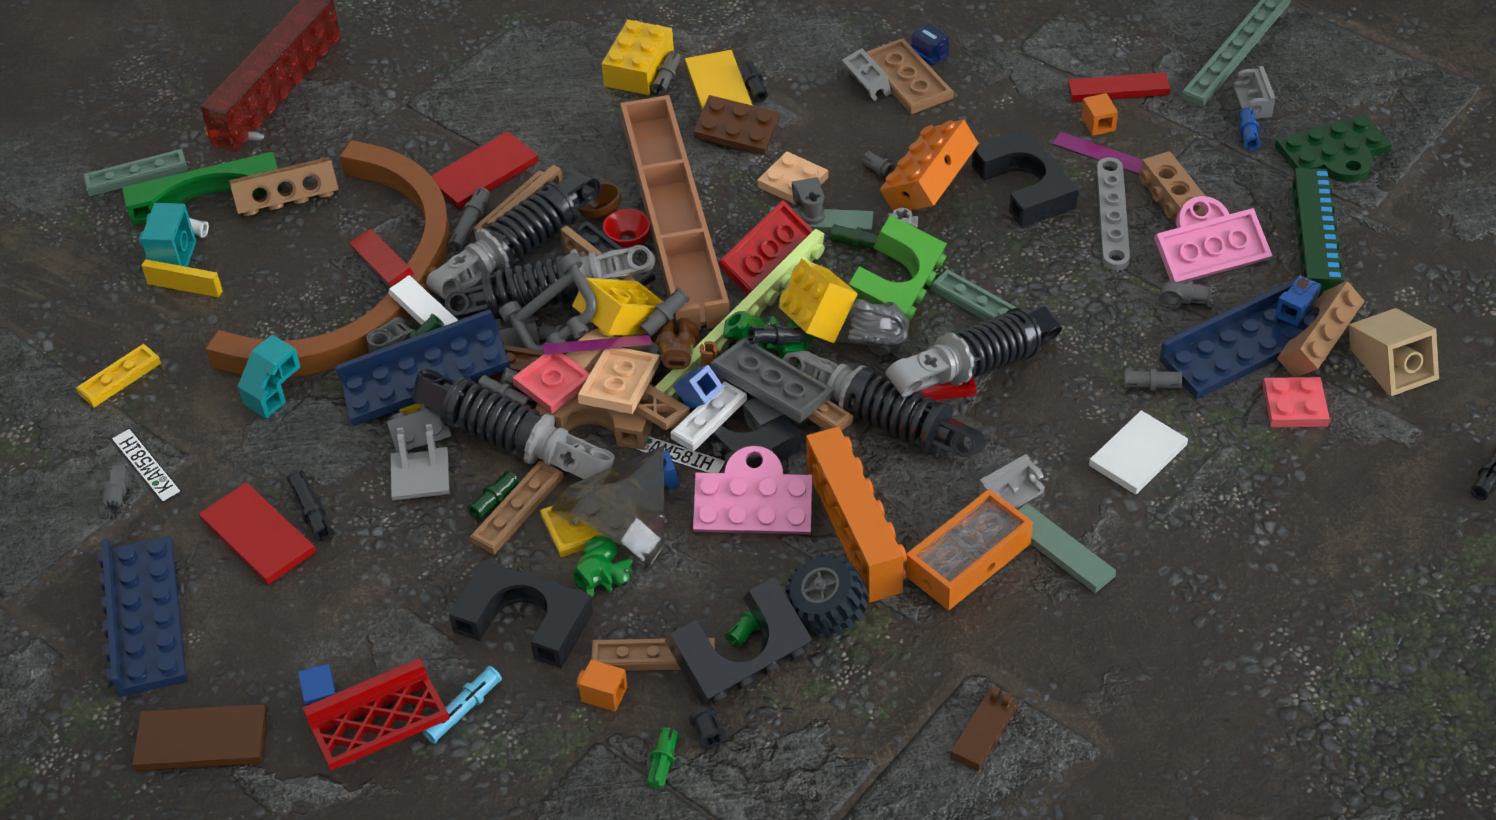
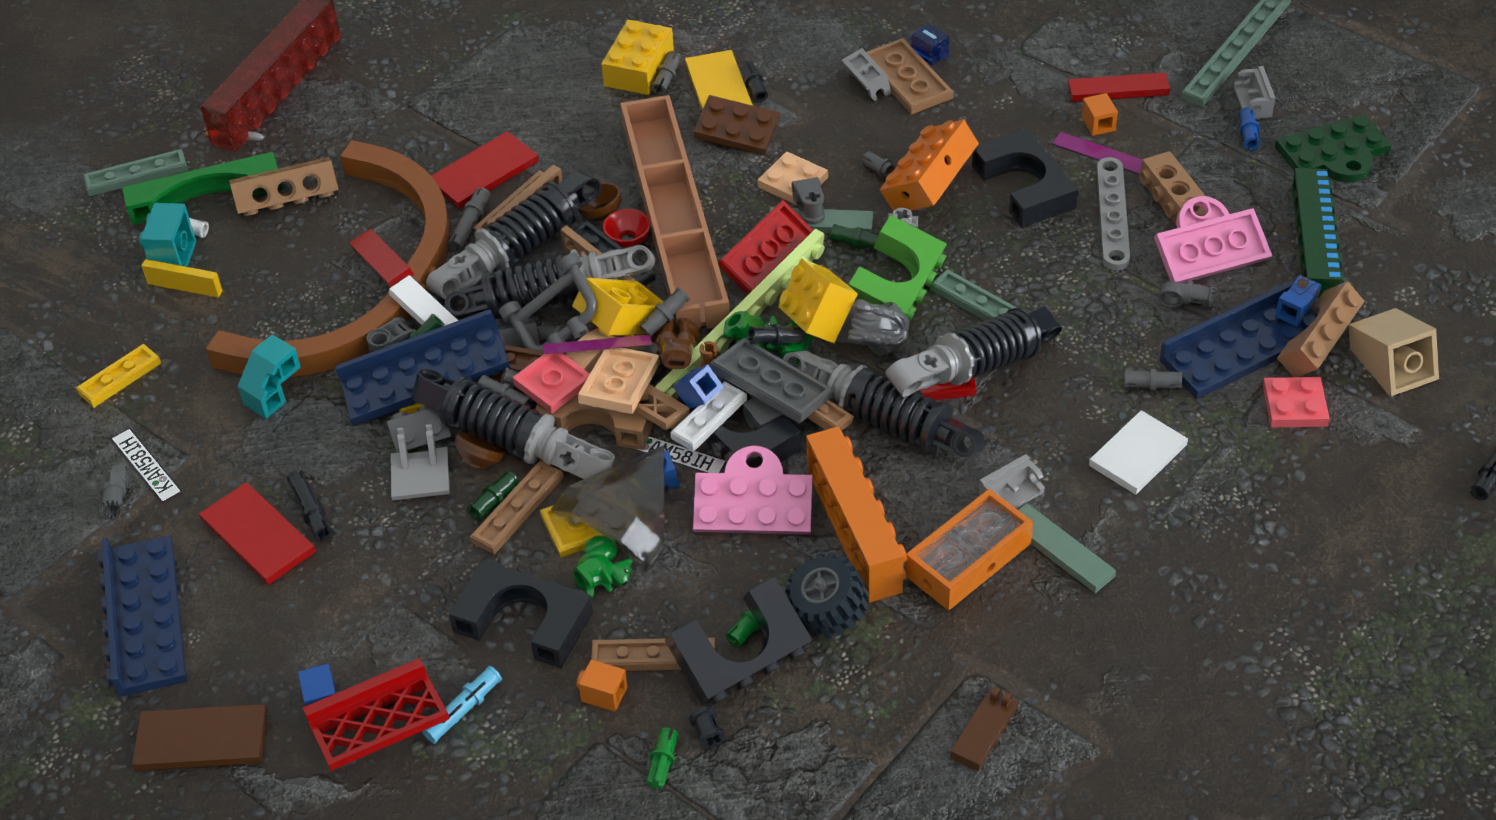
(477, 452): none -> reddish brown piece

